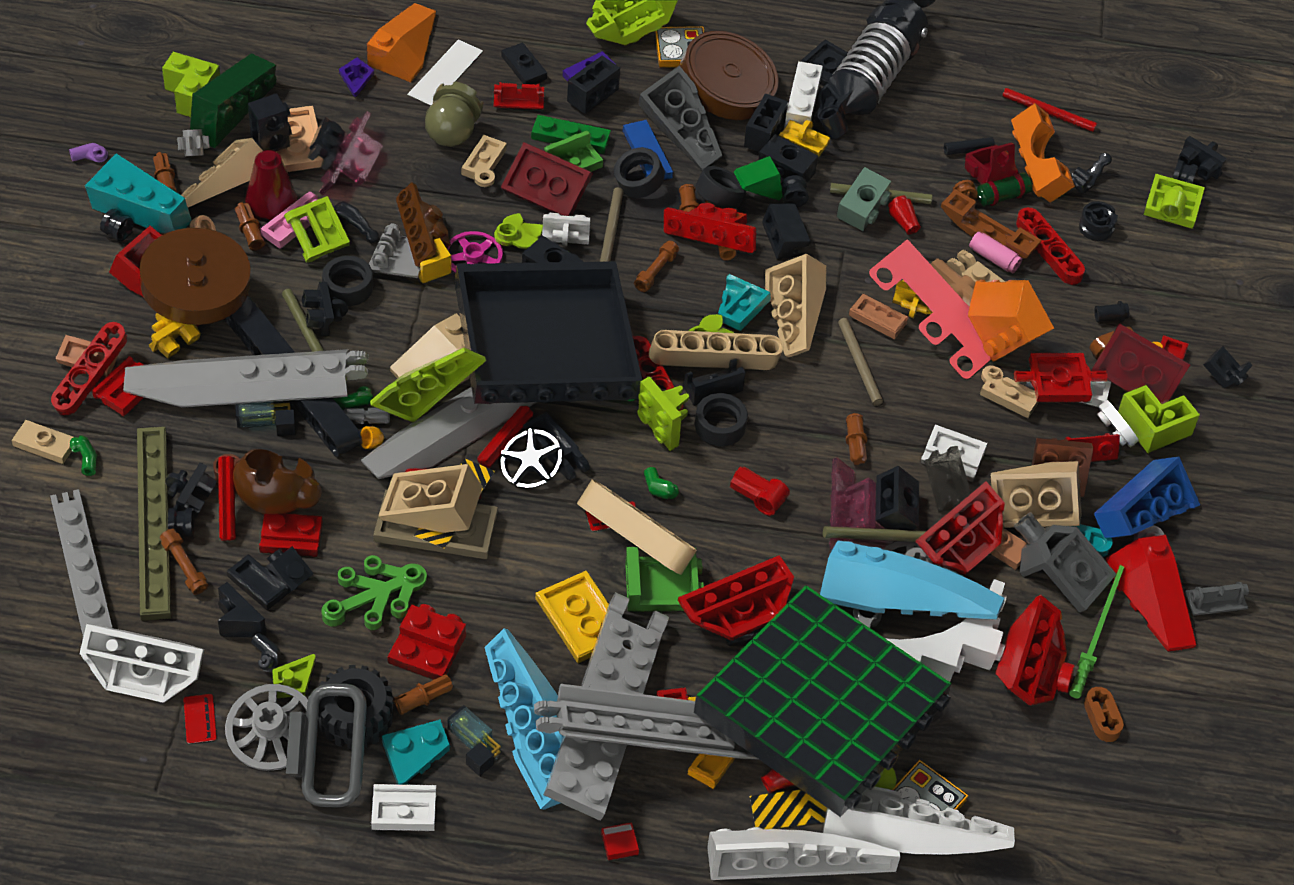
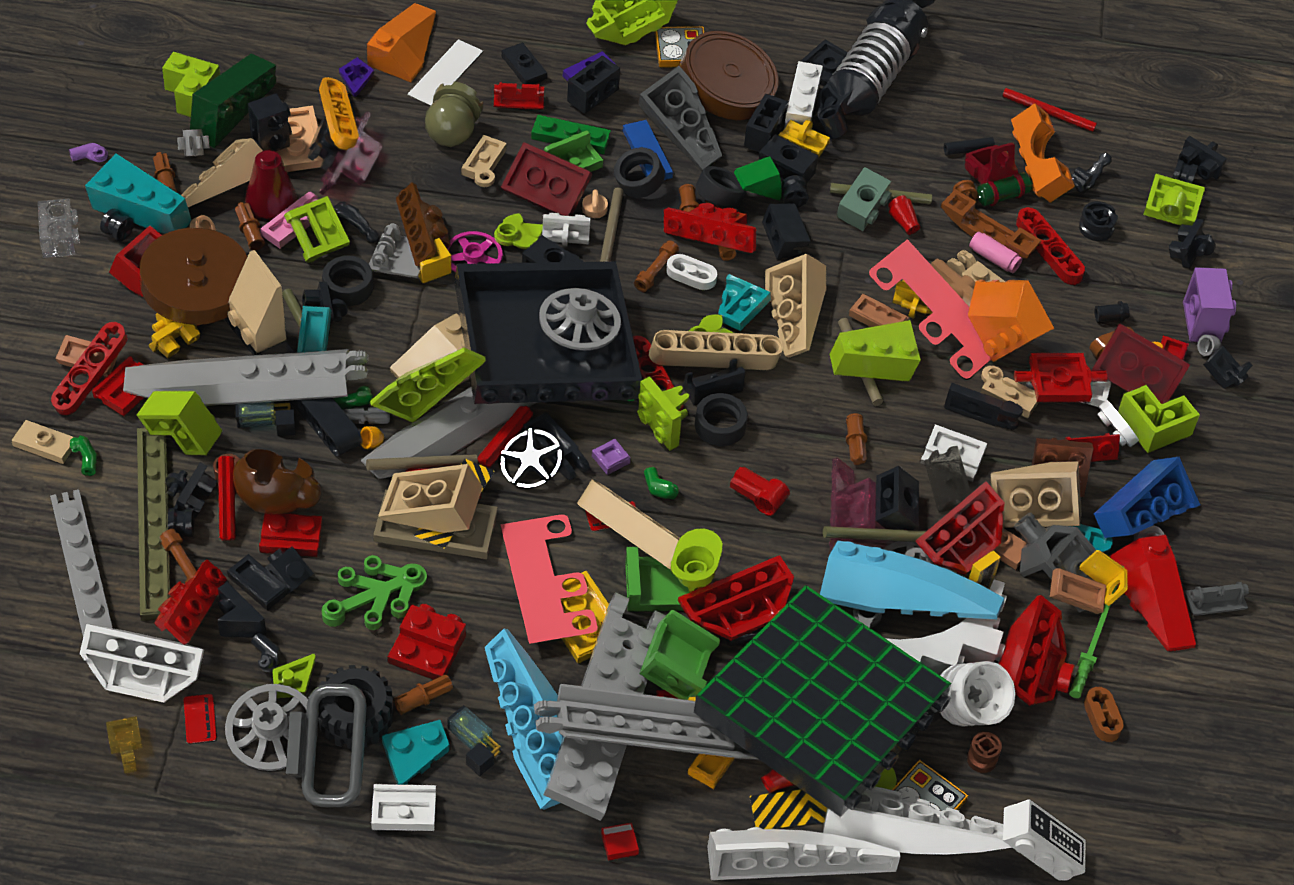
(57, 228): none -> clear brick
(124, 738): none -> clear yellow plate
(183, 417): none -> lime brick
(190, 602): none -> red bracket
(258, 305): none -> tan slope
(314, 329): none -> teal tile
(338, 113): none -> light orange piece
(418, 462): none -> dark tan bar
(535, 582): none -> coral piece
(580, 311): none -> light grey wheel
(595, 205): none -> light nougat tile
(611, 456): none -> medium lavender tile
(679, 656): none -> bright green panel
(691, 272): none -> white plate
(696, 558): none -> lime piece
(877, 352): none -> lime wedge
(979, 694): none -> white wheel
(983, 407): none -> black hinge
(984, 752): none -> copper wheel
(985, 569): none -> yellow tile
(1044, 840): none -> white brick
(1077, 591): none -> nougat tile
(1108, 572): none -> yellow bracket
(1192, 243): none -> black hips
(1208, 303): none -> medium lavender brick
(1208, 345): none -> light grey hinge

